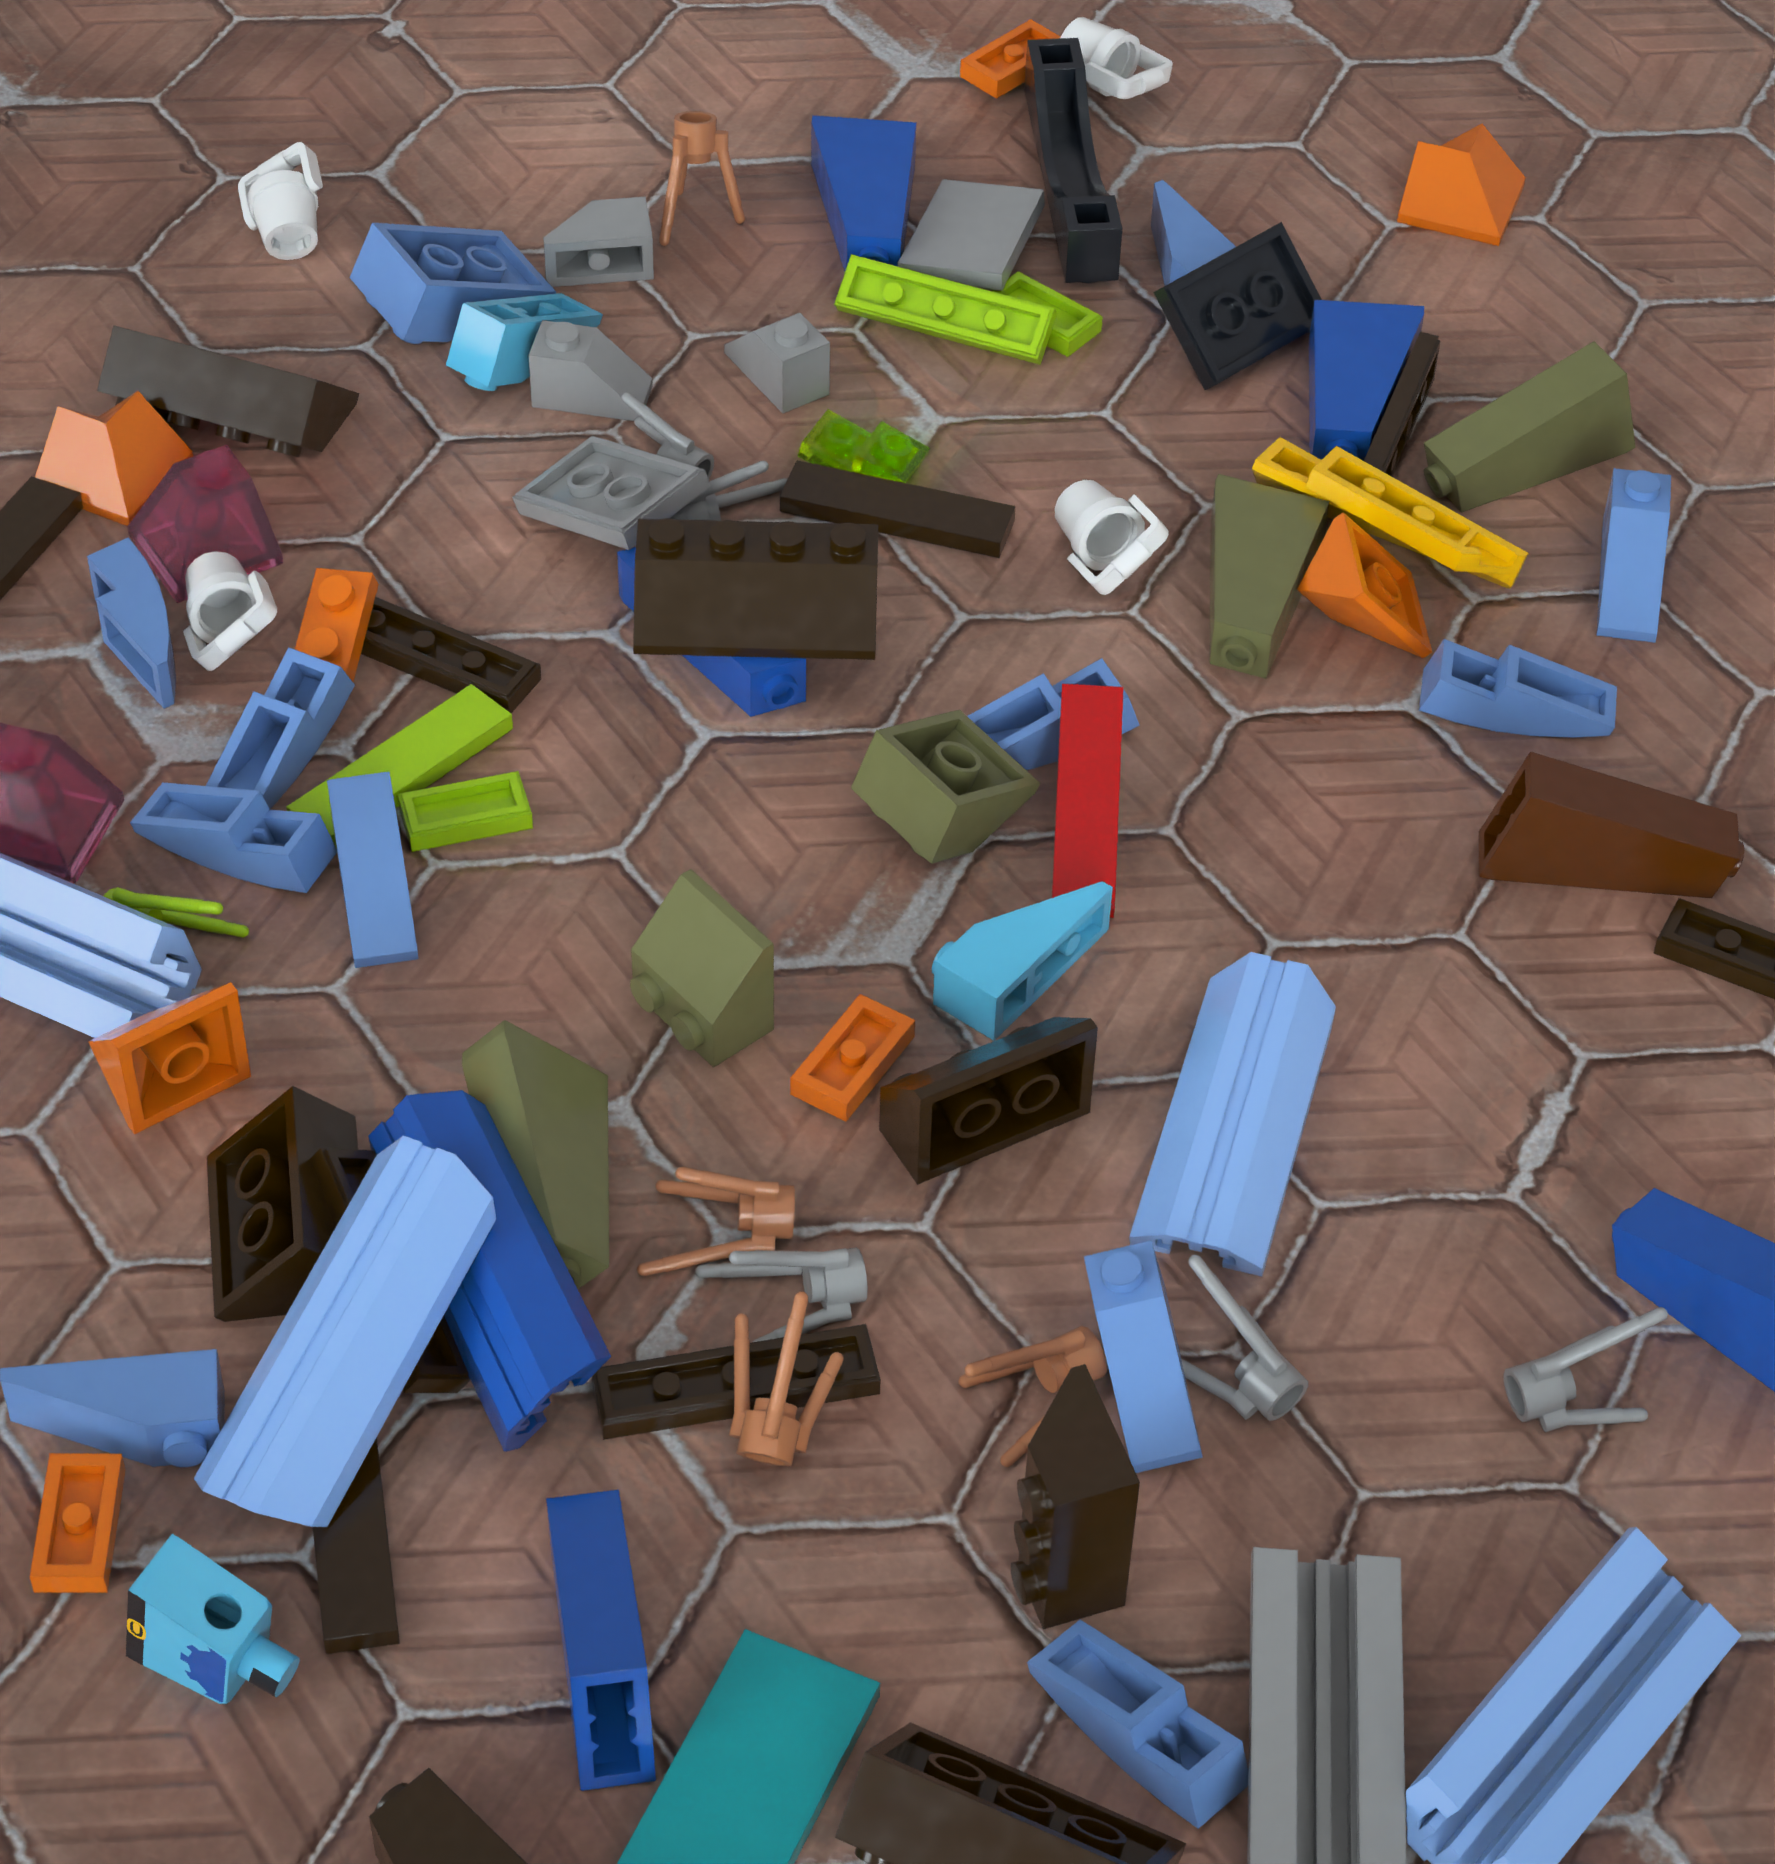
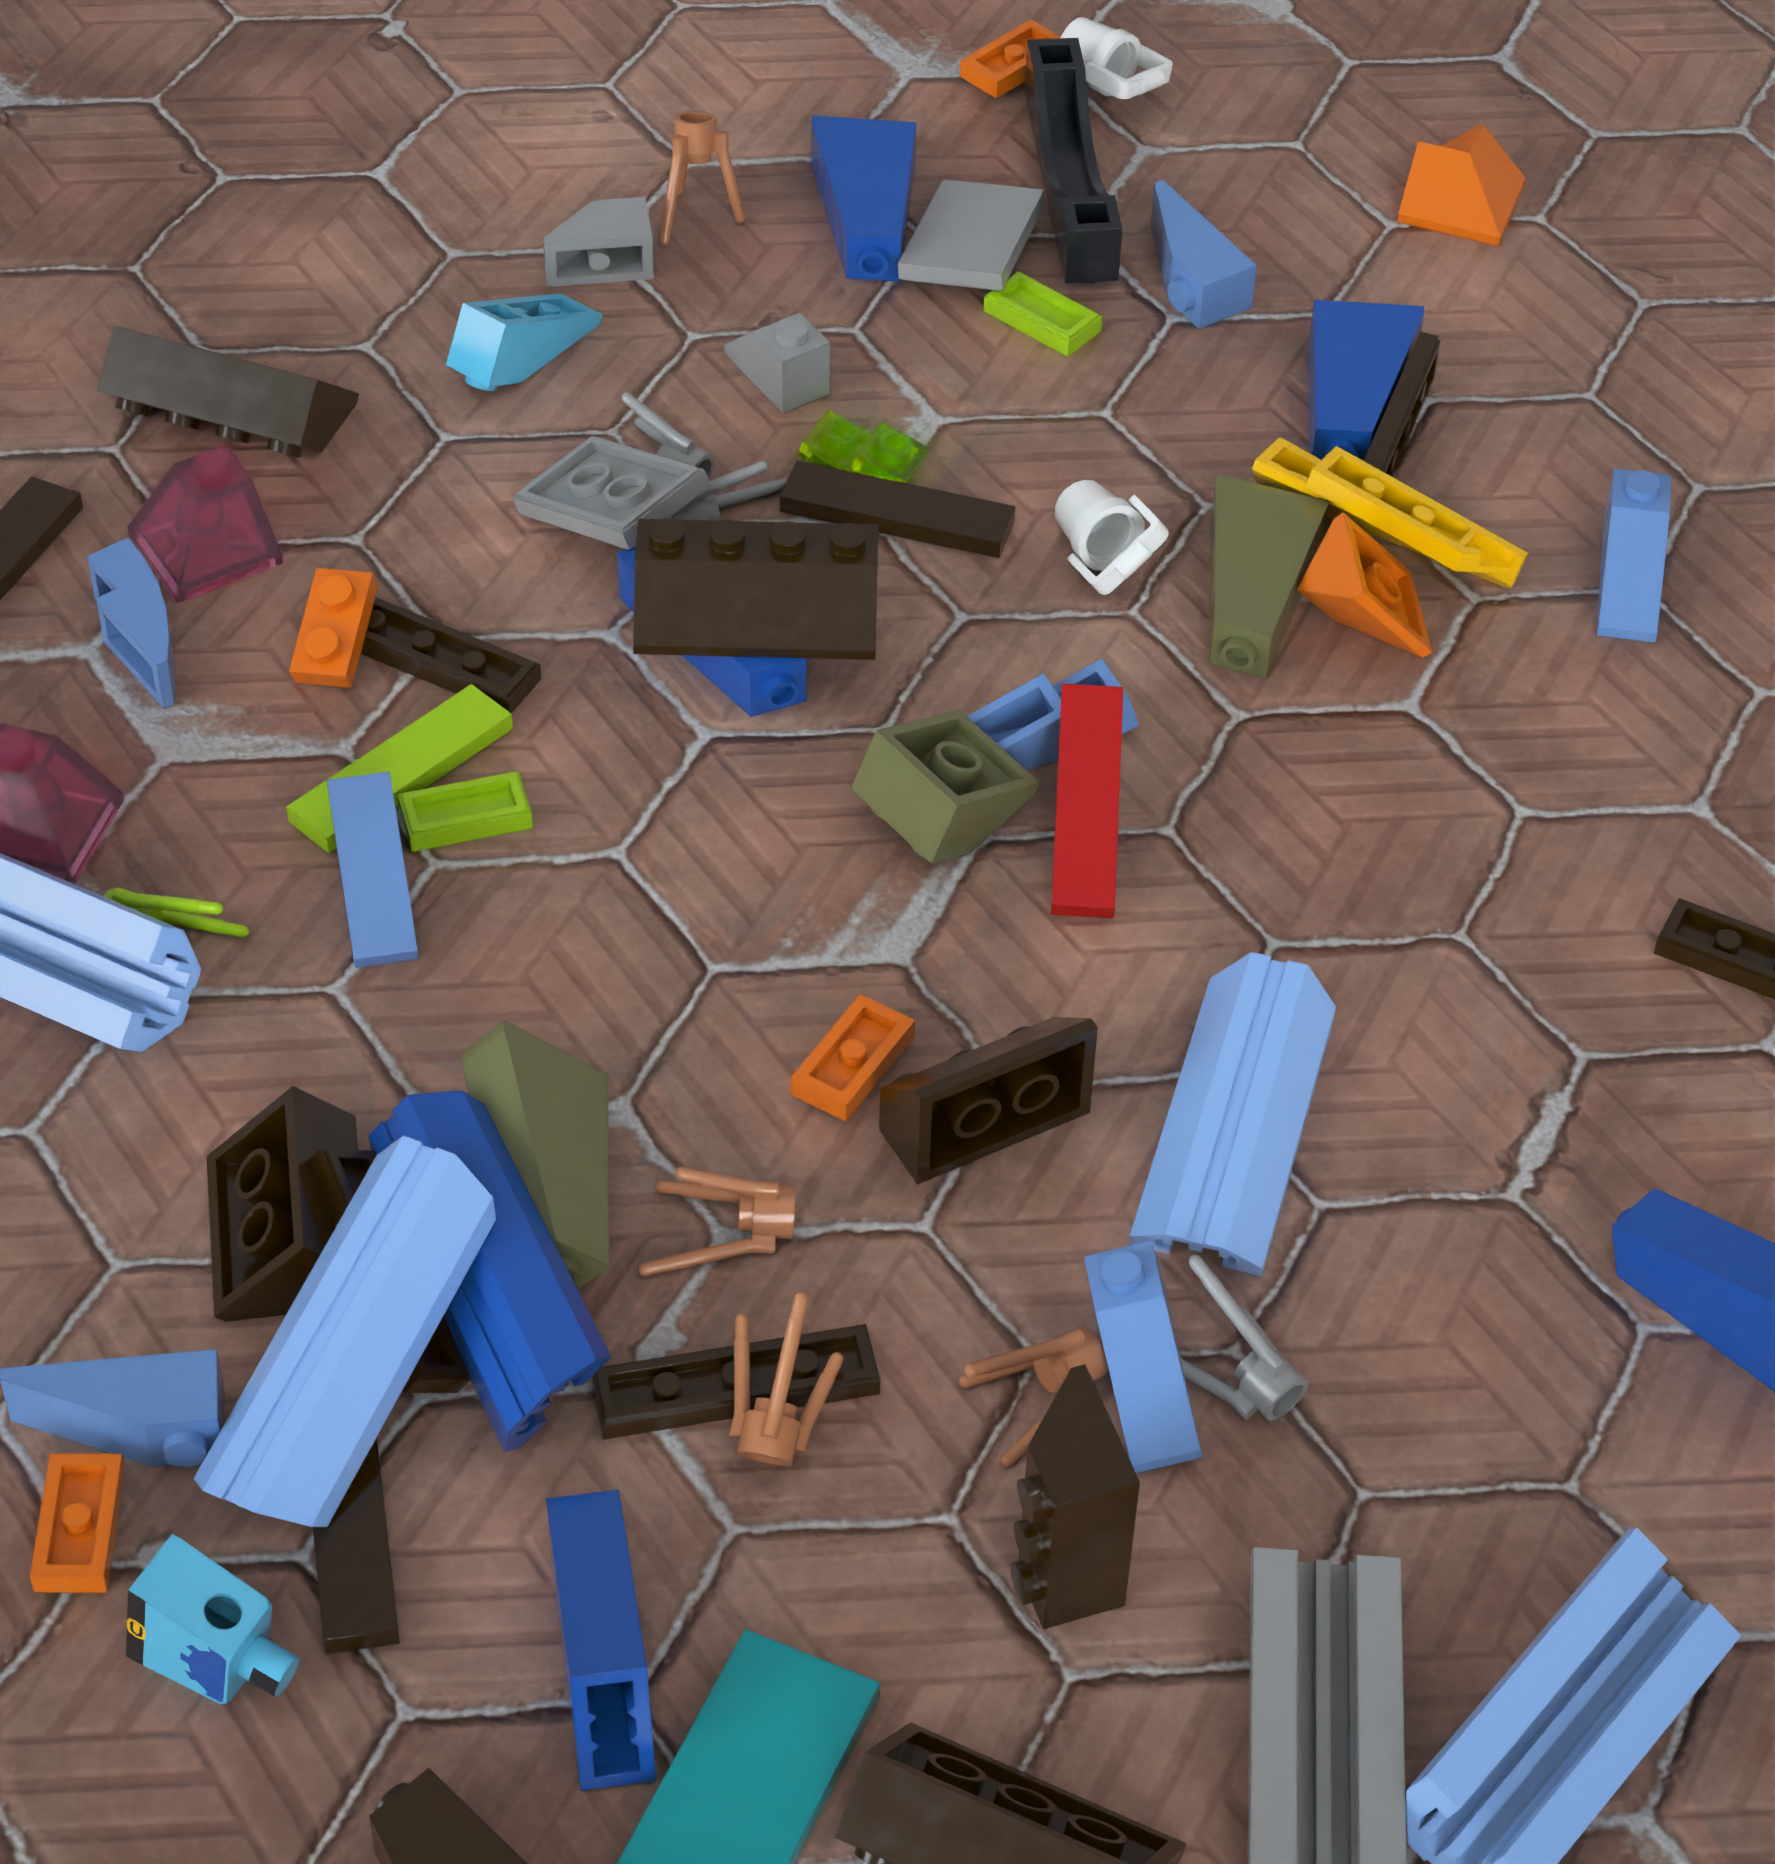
(111, 457): orange slope -> none
(174, 1056): orange slope -> none
(224, 607): white piece -> none
(237, 834): medium blue slope -> none
(283, 726): medium blue slope -> none
(284, 202): white piece -> none
(427, 272): medium blue slope -> none
(583, 372): light grey slope -> none
(705, 971): olive slope -> none
(828, 1277): light grey plant -> none
(946, 309): lime tile -> none
(1016, 957): medium azure slope -> none
(1142, 1722): medium blue slope -> none
(1240, 305): black tile -> none
(1516, 694): medium blue slope -> none
(1535, 432): olive slope -> none
(1546, 1383): light grey plant -> none
(1606, 834): reddish brown slope -> none

